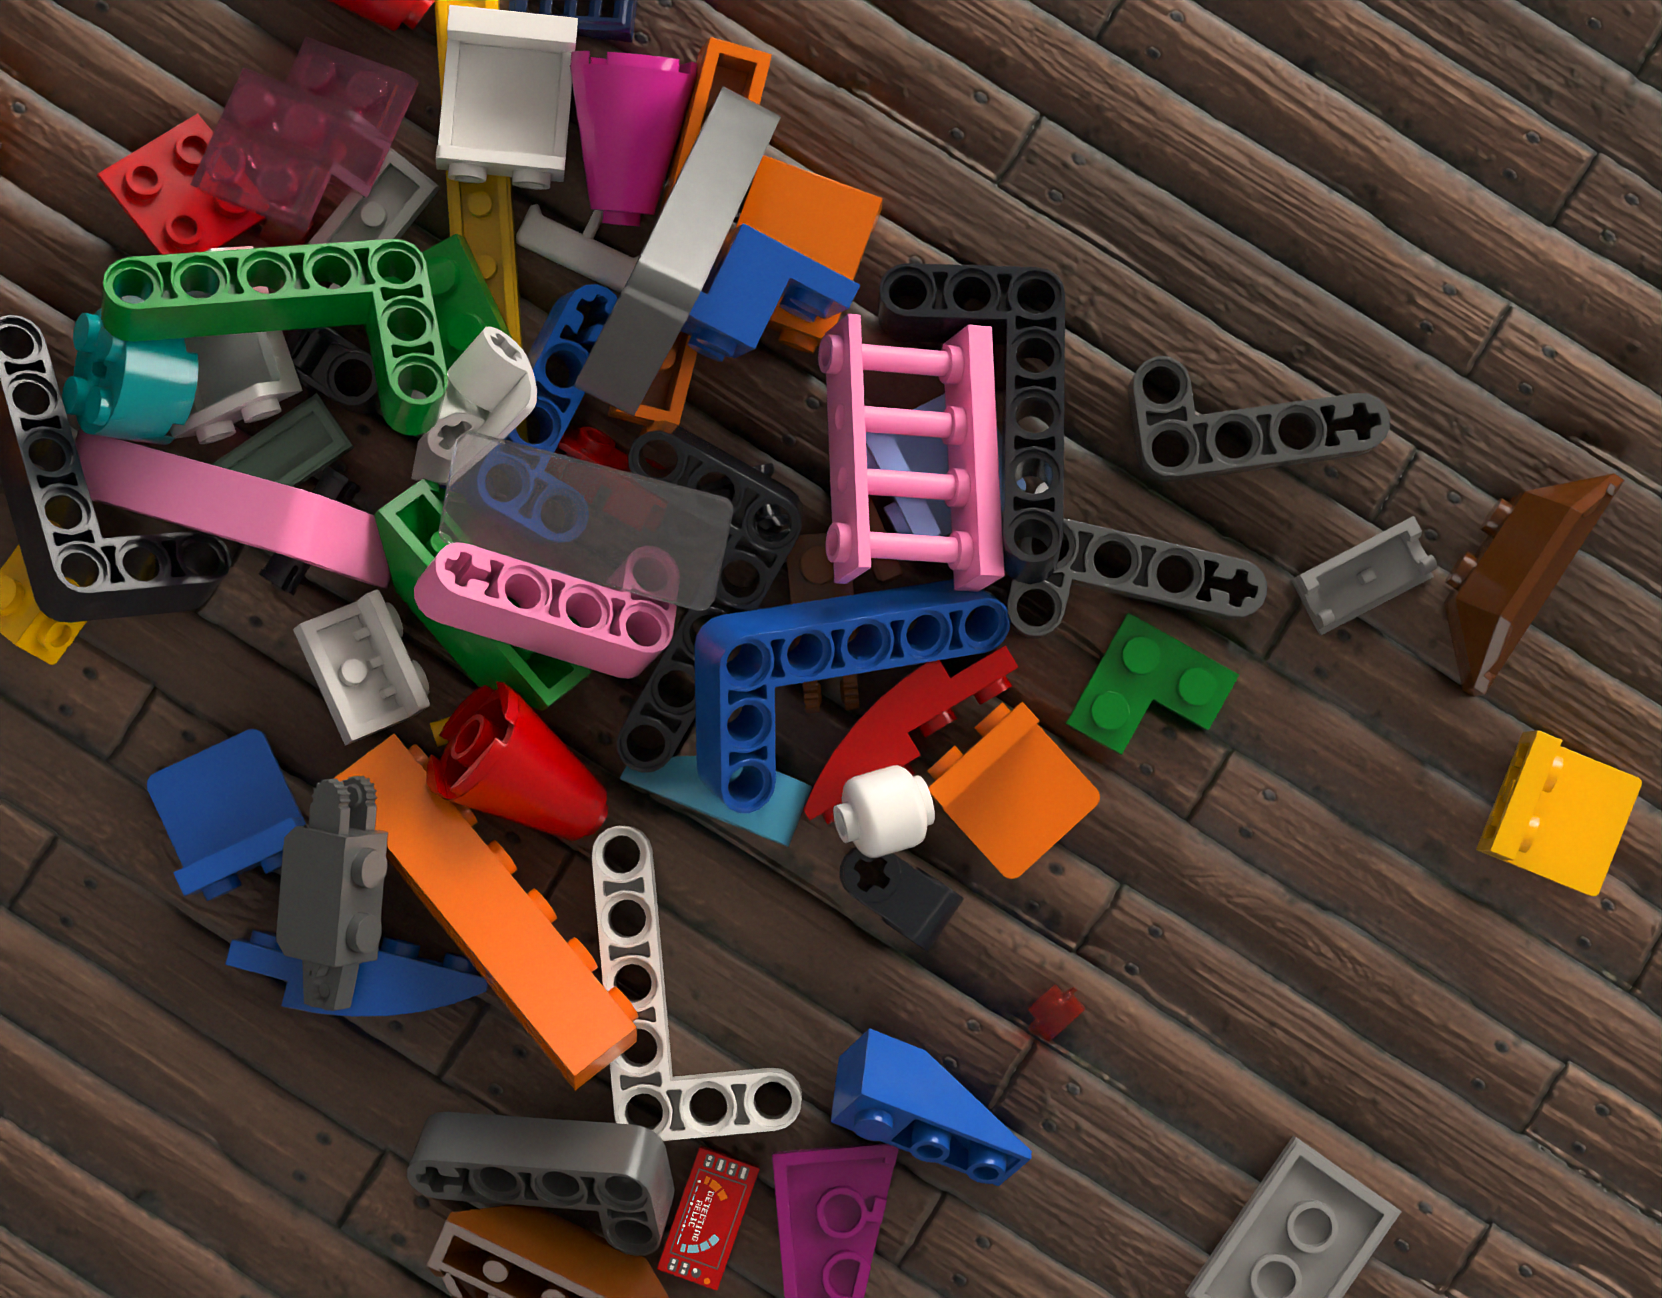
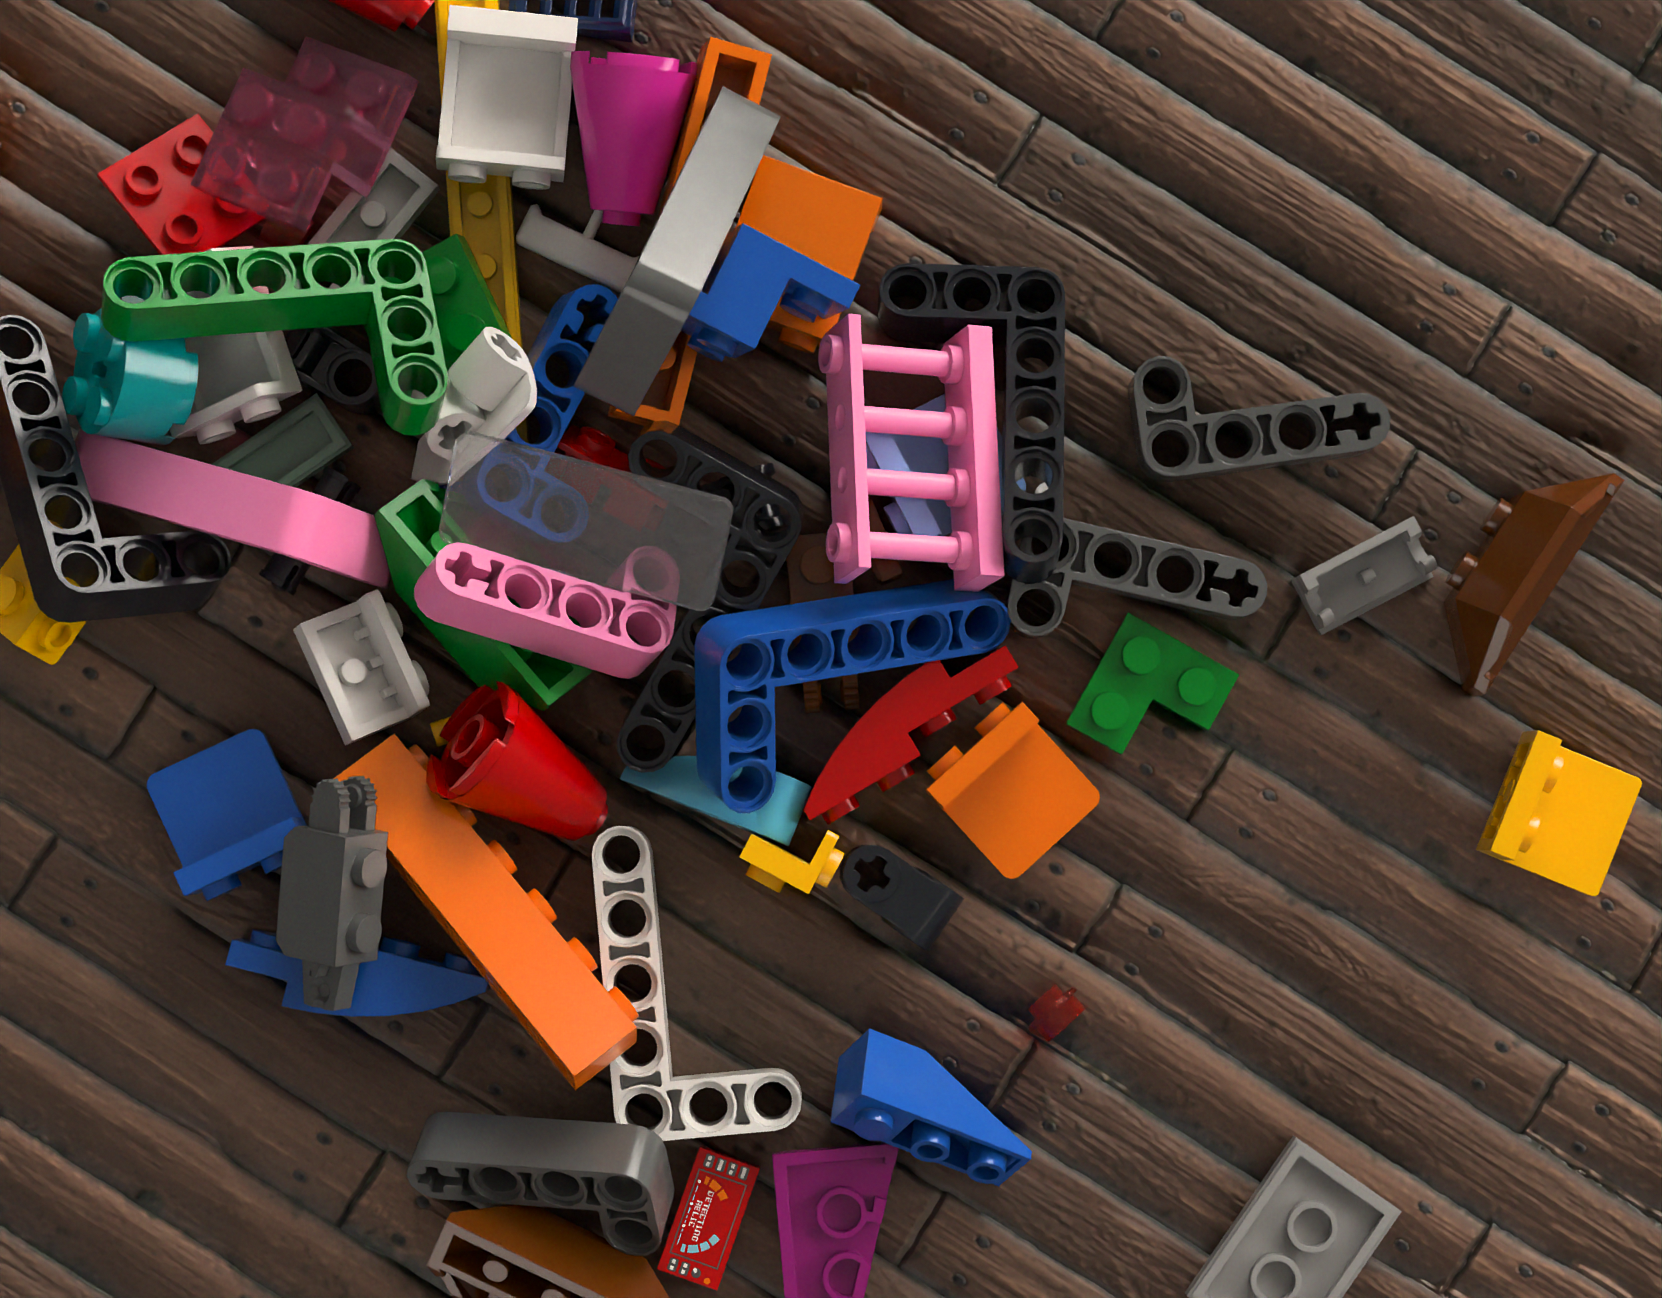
(775, 866): none -> yellow bracket
(884, 811): white head -> none

